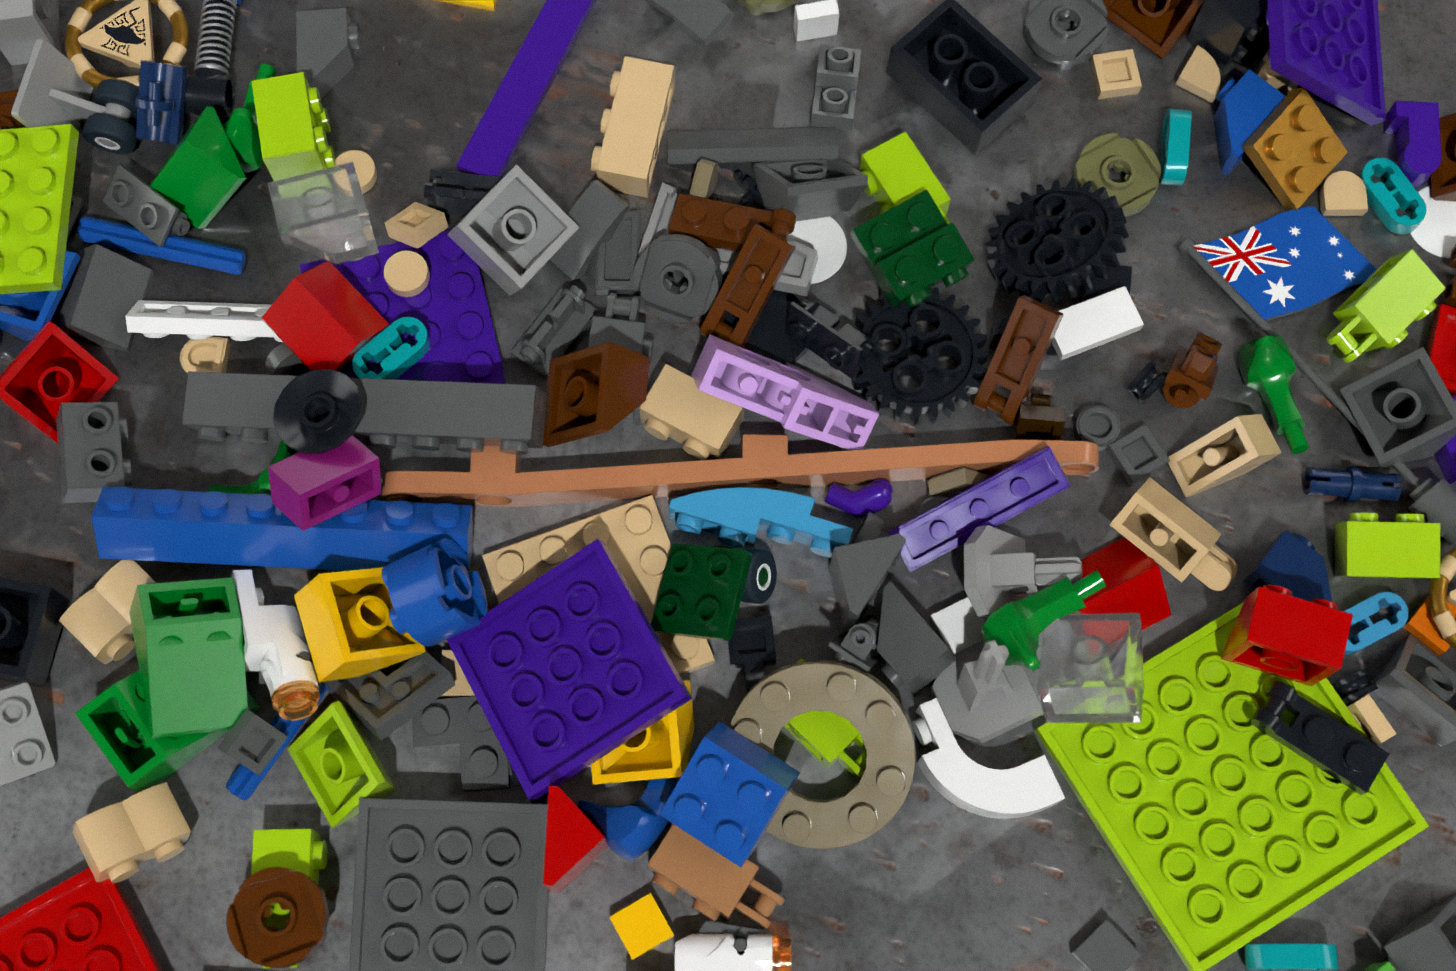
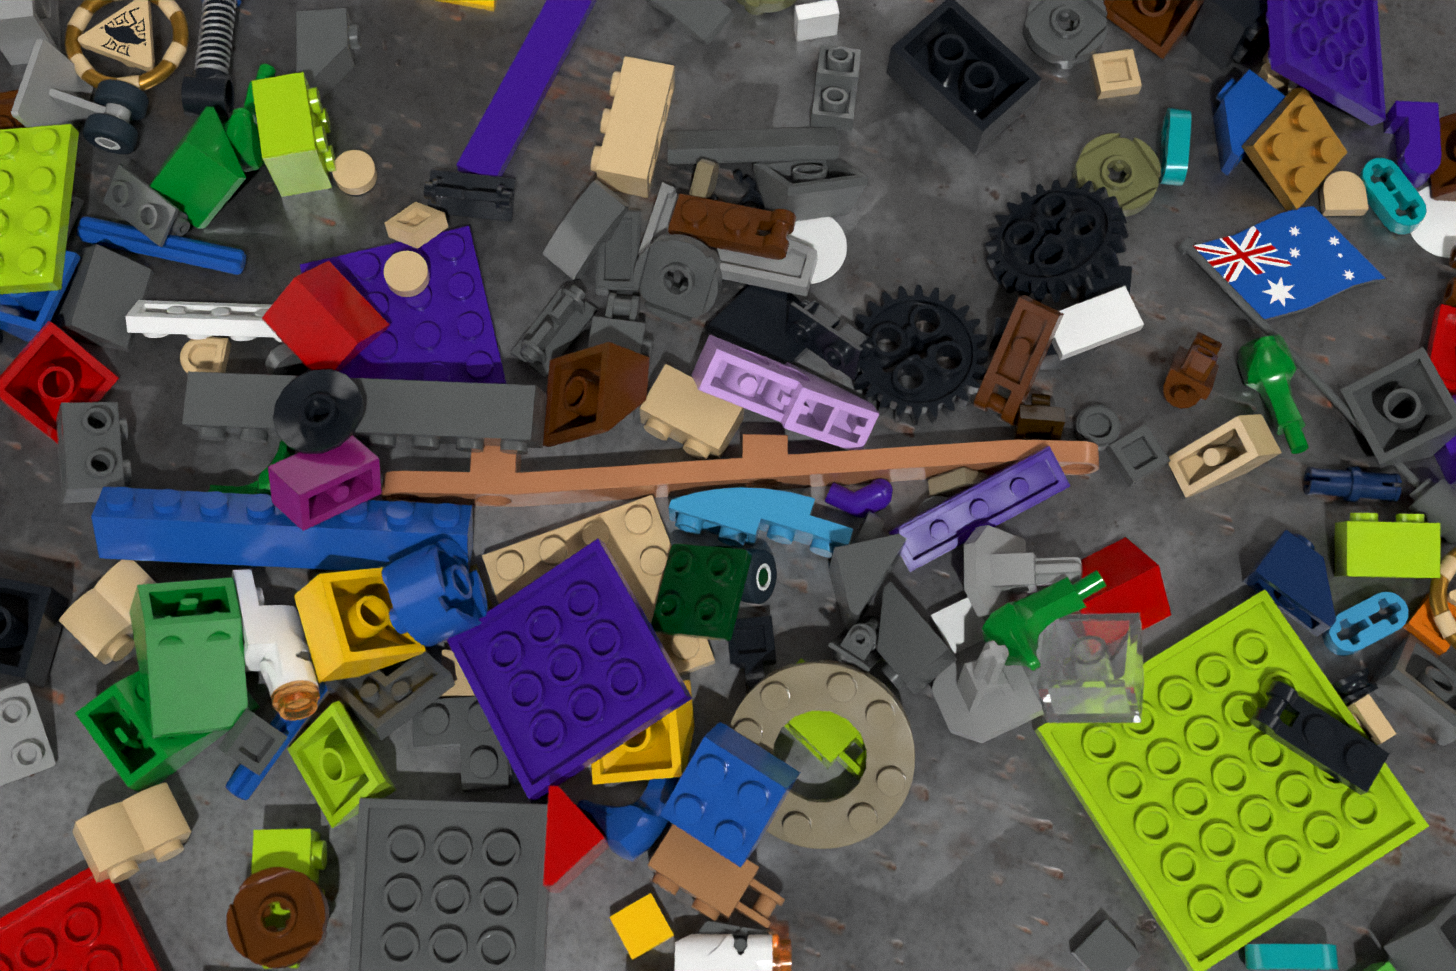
(161, 102): dark blue hips -> none
(324, 214): clear slope -> none
(387, 344): teal beam -> none
(513, 230): light grey slope -> none
(748, 286): reddish brown plate -> none
(899, 173): lime brick -> none
(912, 250): dark green plate -> none
(977, 788): white arch -> none
(1147, 382): black bush -> none
(1174, 537): tan brick -> none
(1201, 75): tan tile -> none
(1289, 635): red slope -> none
(1385, 306): lime brick -> none

